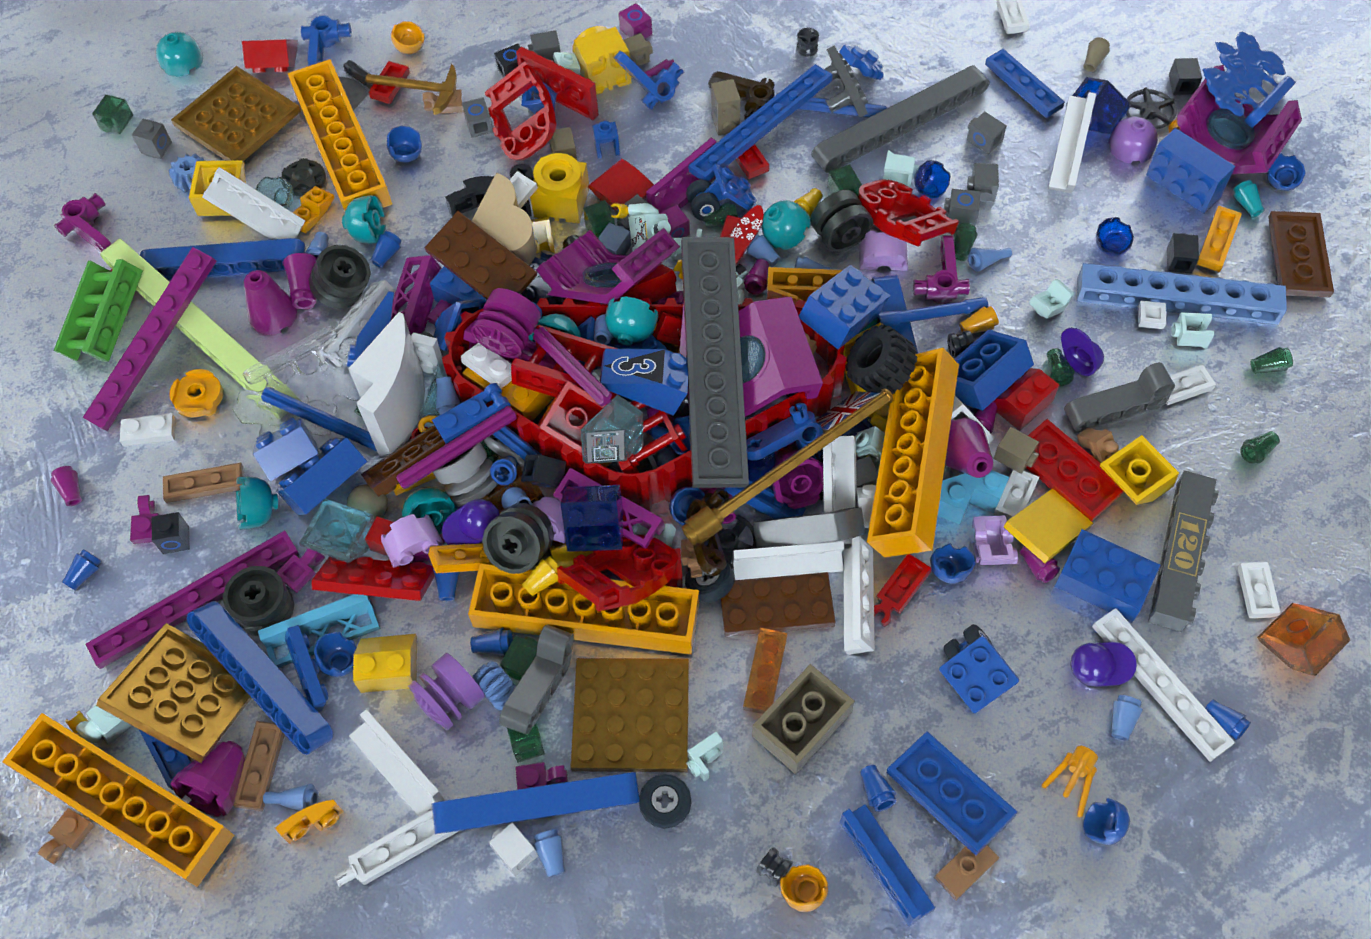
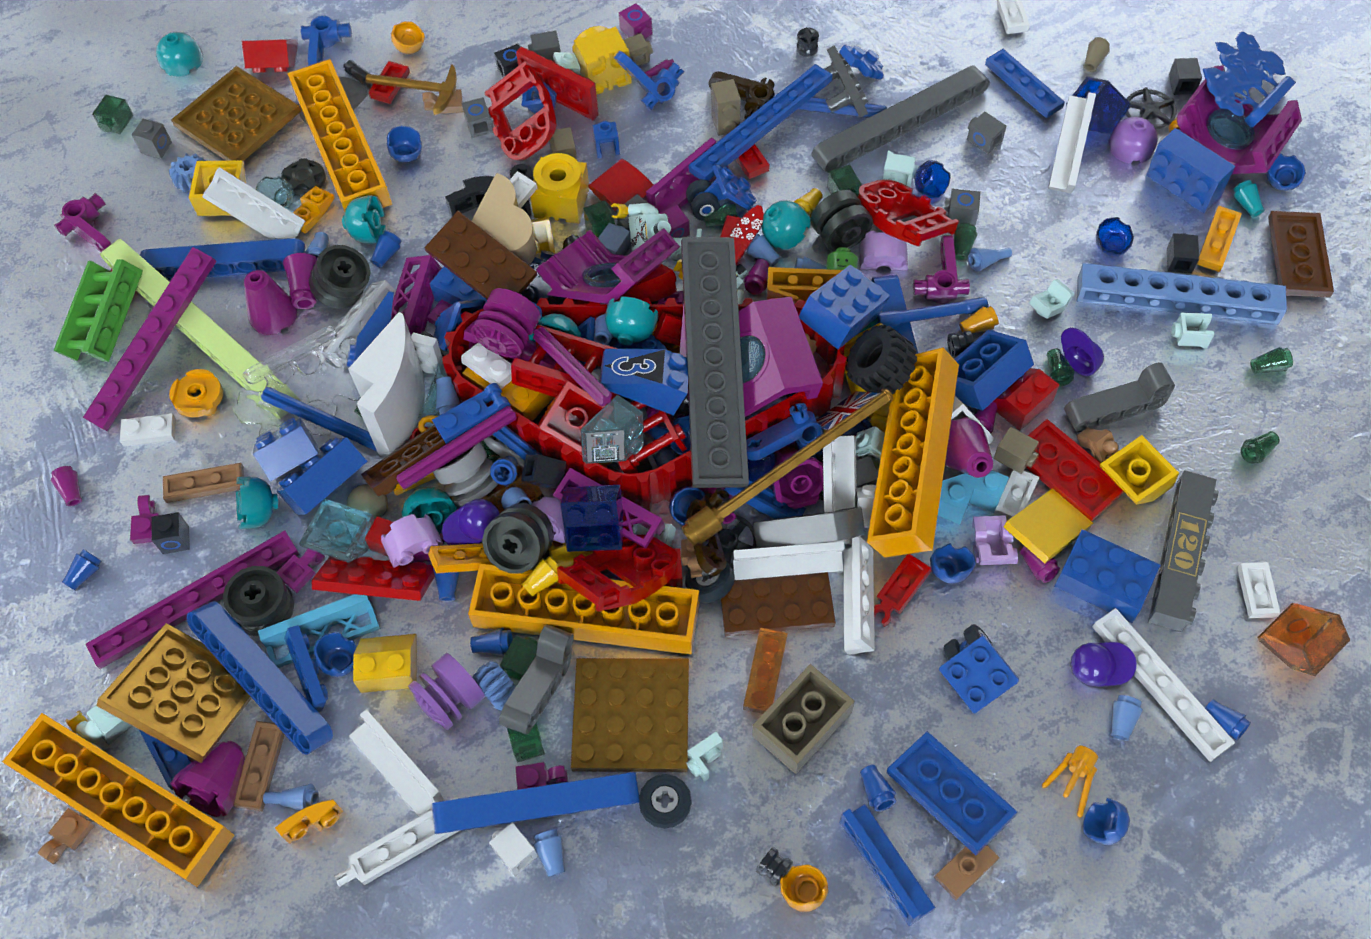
(841, 259): none -> bright green head
(984, 179): dark grey brick -> none
(1152, 314): white plate -> none
(1190, 384): white plate -> none

